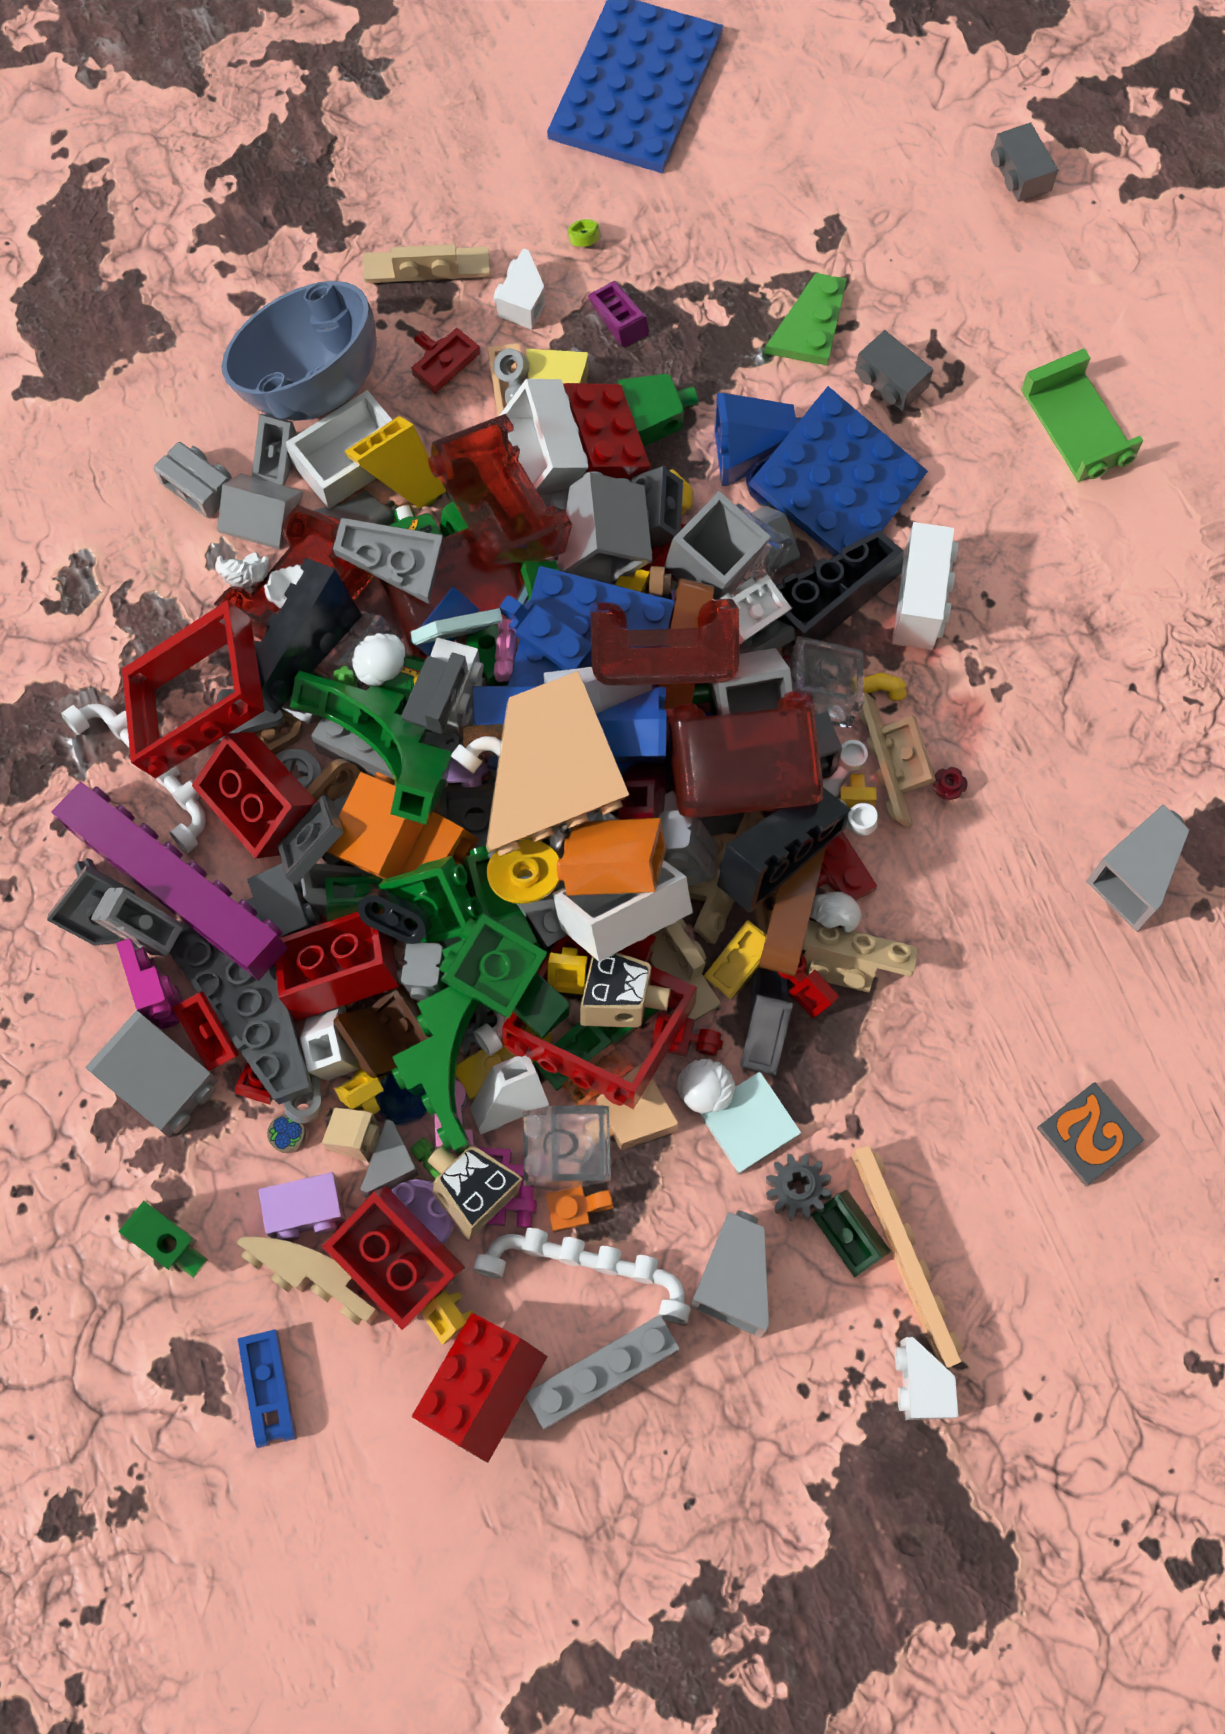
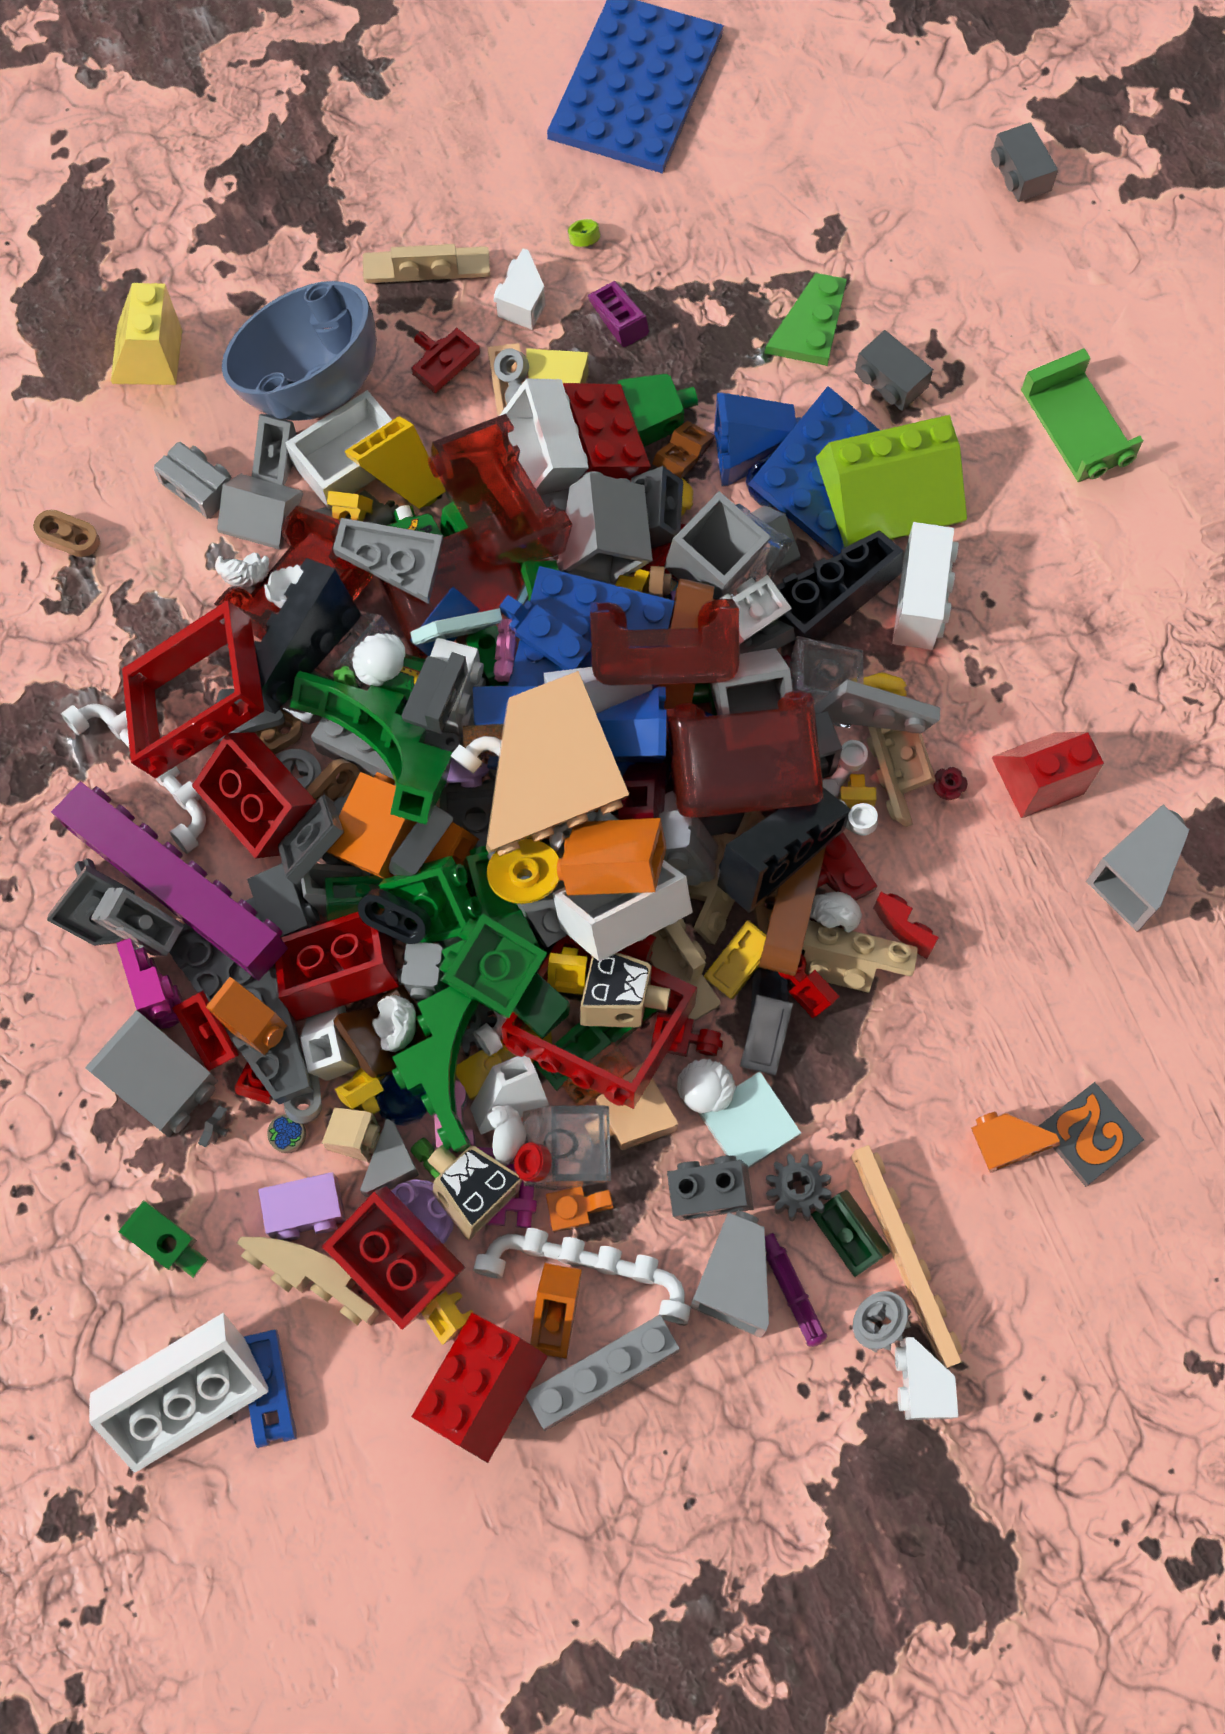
(69, 533): none -> medium nougat plate
(147, 338): none -> light yellow slope
(177, 1393): none -> white slope
(214, 1127): none -> dark grey piece
(247, 1016): none -> orange slope
(348, 503): none -> yellow tile
(395, 1023): none -> white hair
(419, 844): none -> dark grey slope
(508, 1133): none -> white hair
(533, 1162): none -> red tile
(555, 1309): none -> orange slope
(684, 449): none -> dark orange slope
(710, 1188): none -> dark grey brick
(794, 1292): none -> magenta piece
(875, 1309): none -> light grey gear
(877, 708): none -> light grey wing
(894, 914): none -> red slope
(895, 479): none -> lime slope
(1009, 1140): none -> orange slope
(1049, 770): none -> red slope

